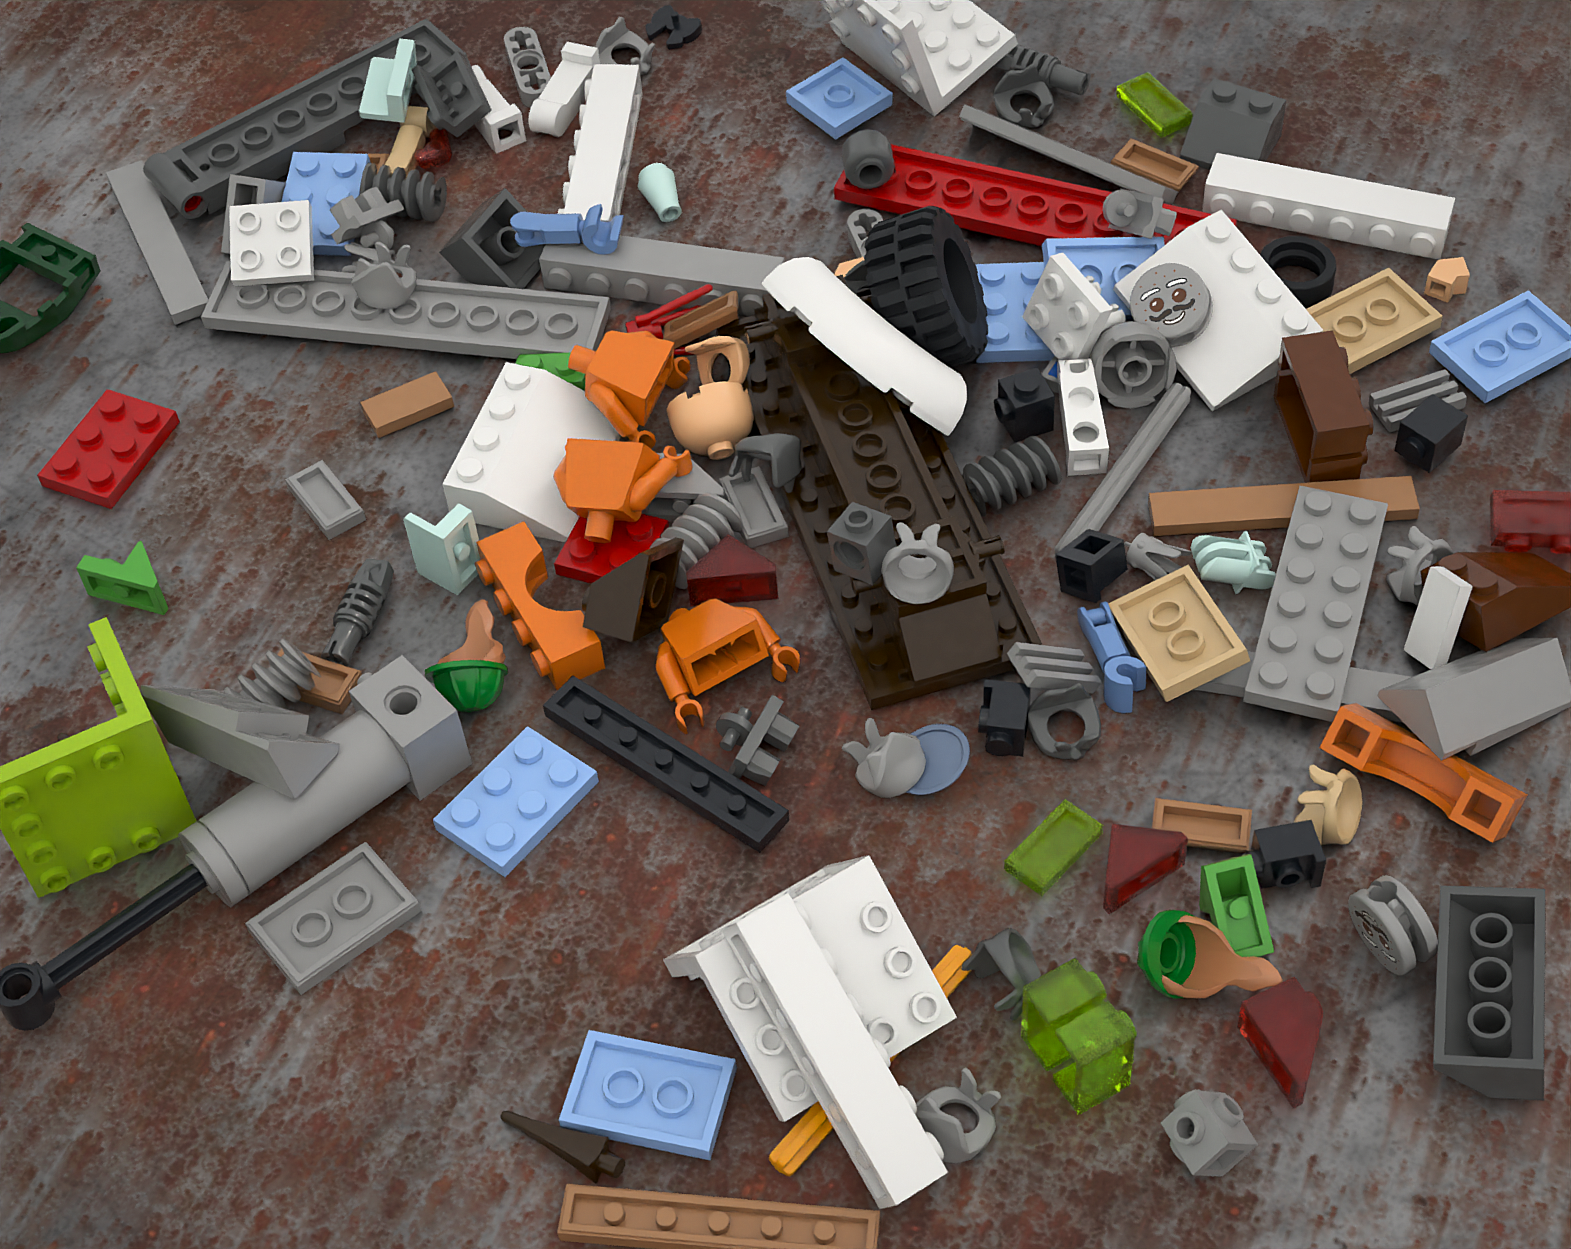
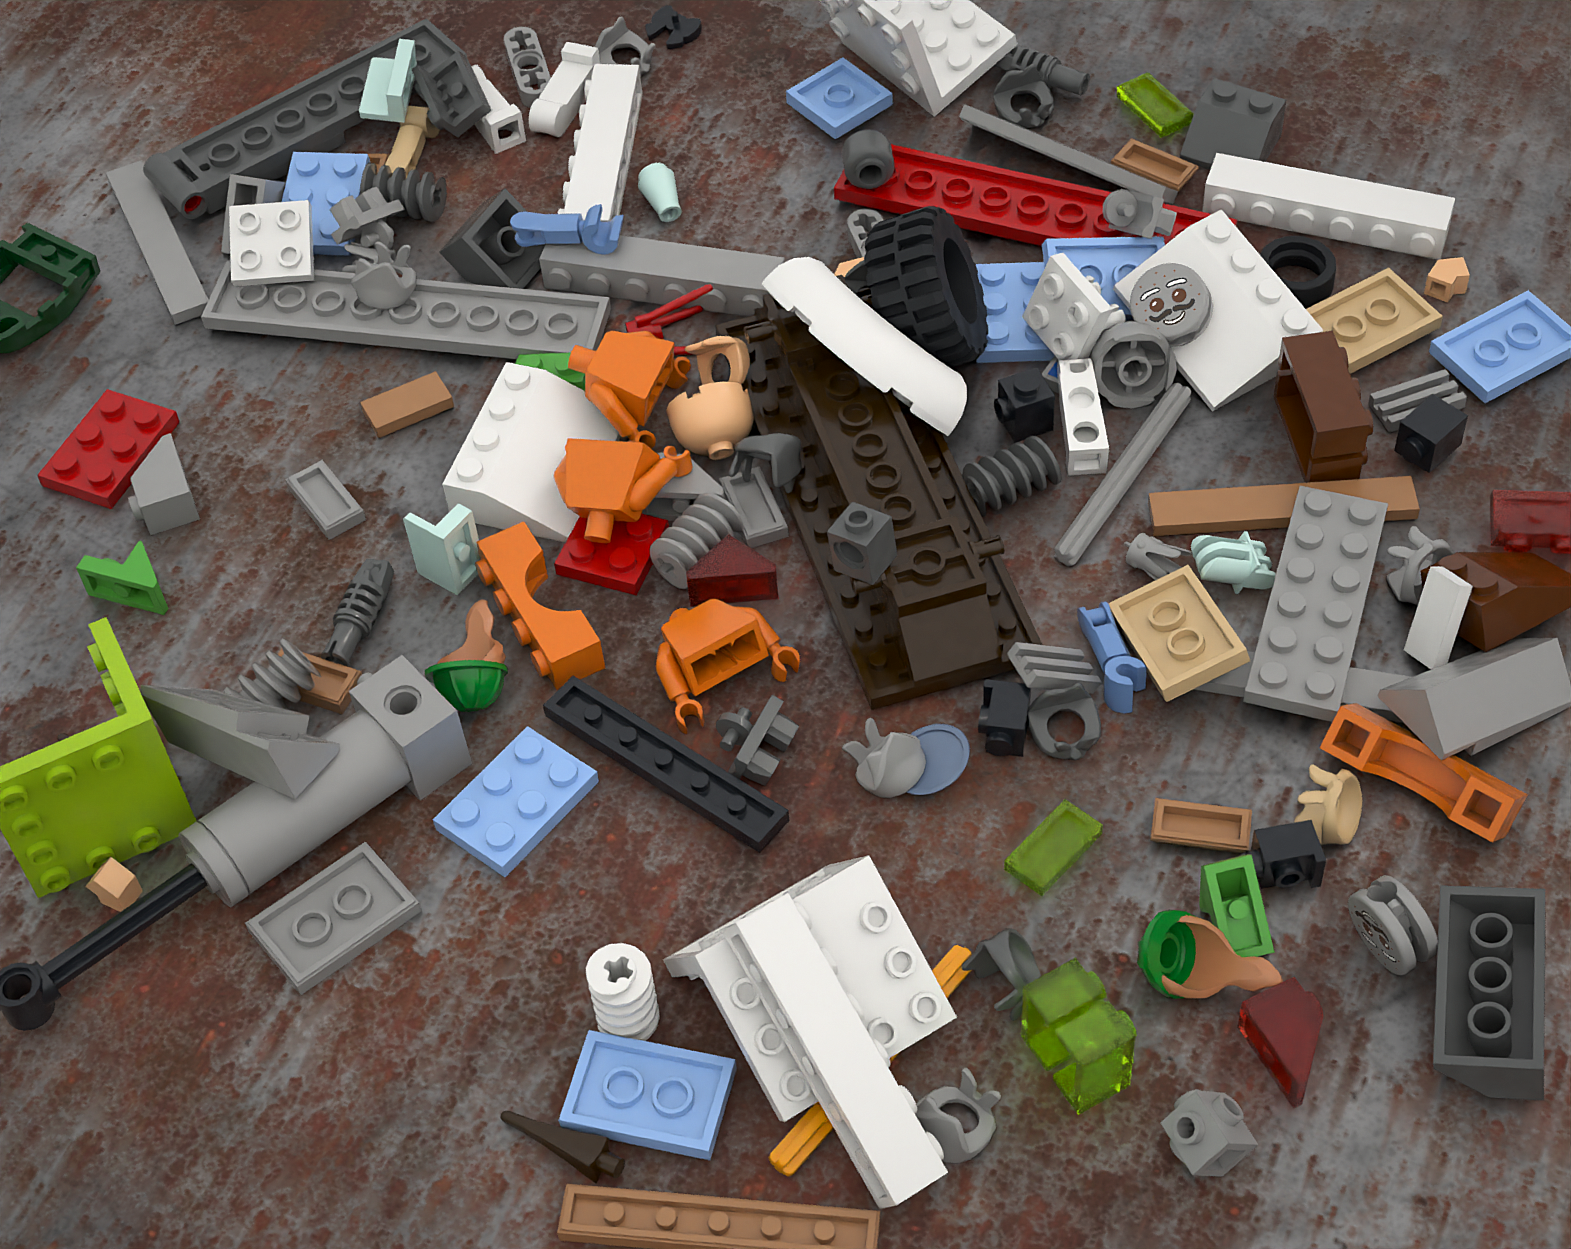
(115, 885): none -> light nougat piece
(162, 490): none -> light grey slope
(436, 152): clear red arm -> none
(623, 991): none -> white piece
(635, 594): dark brown slope -> none
(702, 320): medium nougat tile -> none
(917, 578): light grey piece -> none
(1090, 564): black brick -> none
(1140, 860): clear red slope -> none

